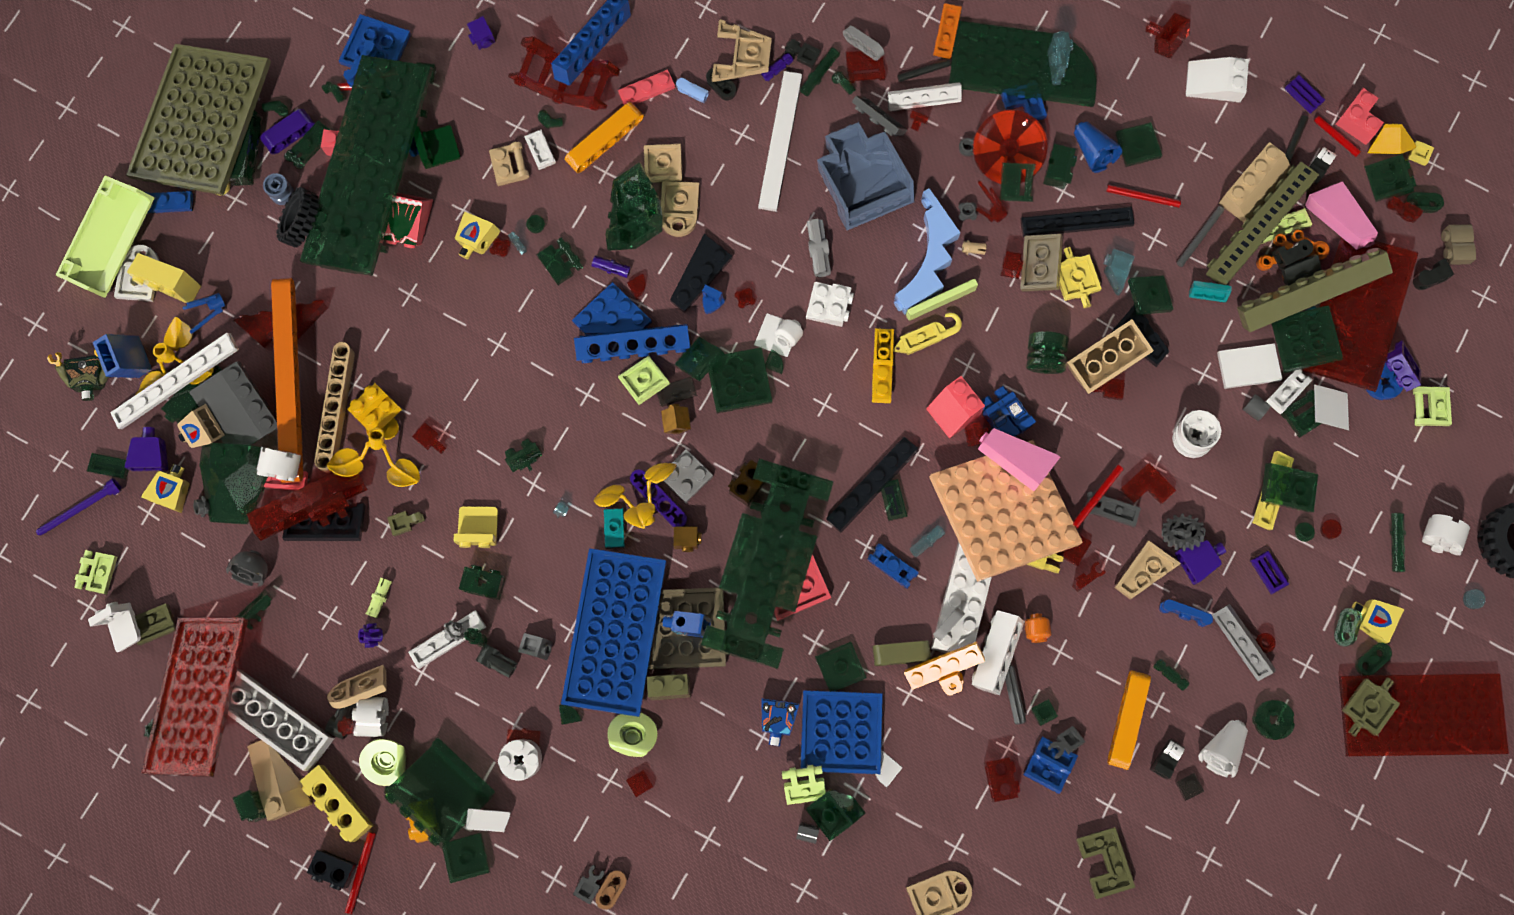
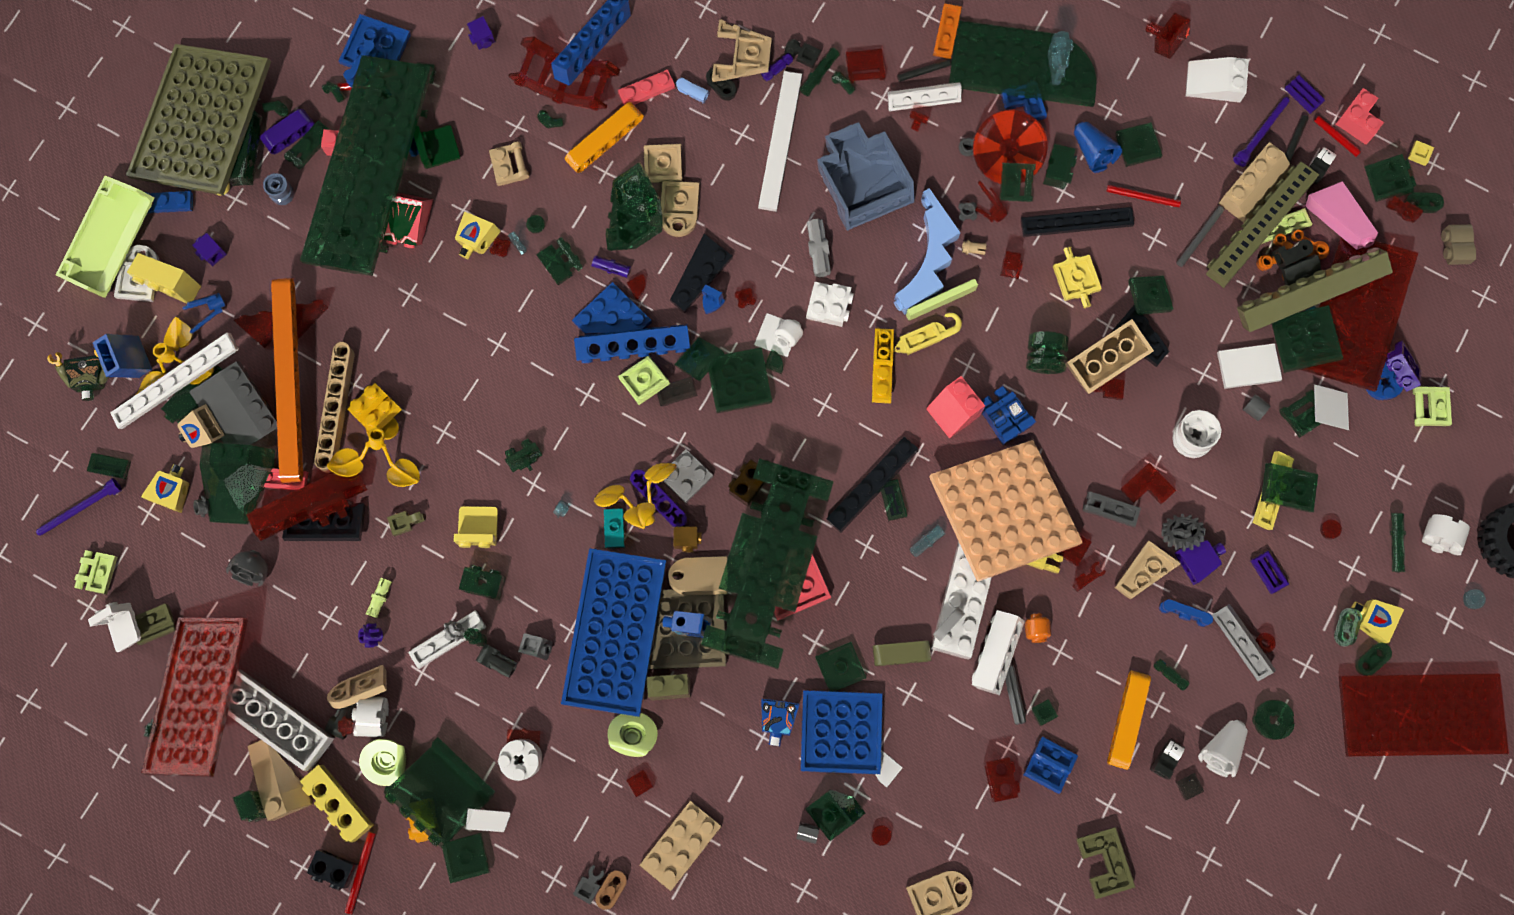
(147, 452): dark purple torso -> none
(208, 249): none -> dark purple brick
(261, 602): clear green plate -> none
(278, 464): white brick -> none
(297, 217): black tyre -> none
(428, 437): clear red plate -> none
(540, 149): white plate -> none
(568, 715): clear green tile -> none
(675, 419): pearl gold brick -> none
(680, 845): none -> tan plate
(700, 575): none -> tan tile
(804, 790): yellowish green plate -> none
(863, 43): light grey beam -> none
(879, 116): dark grey plate -> none
(881, 835): none -> clear red tile
(892, 566): blue plate -> none
(946, 668): plate -> none
(974, 433): clear red tile -> none
(1019, 458): bright pink slope -> none
(1041, 262): dark tan plate -> none
(1067, 741): dark grey plate -> none
(1097, 496): red bar -> none
(1117, 269): clear light blue slope -> none
(1210, 291): teal plate -> none
(1243, 157): none -> dark purple piece
(1289, 391): white plate -> none
(1304, 532): clear green plate -> none
(1370, 707): olive plate -> none
(1392, 140): yellow slope -> none
(1428, 278): pearl dark grey leg -> none

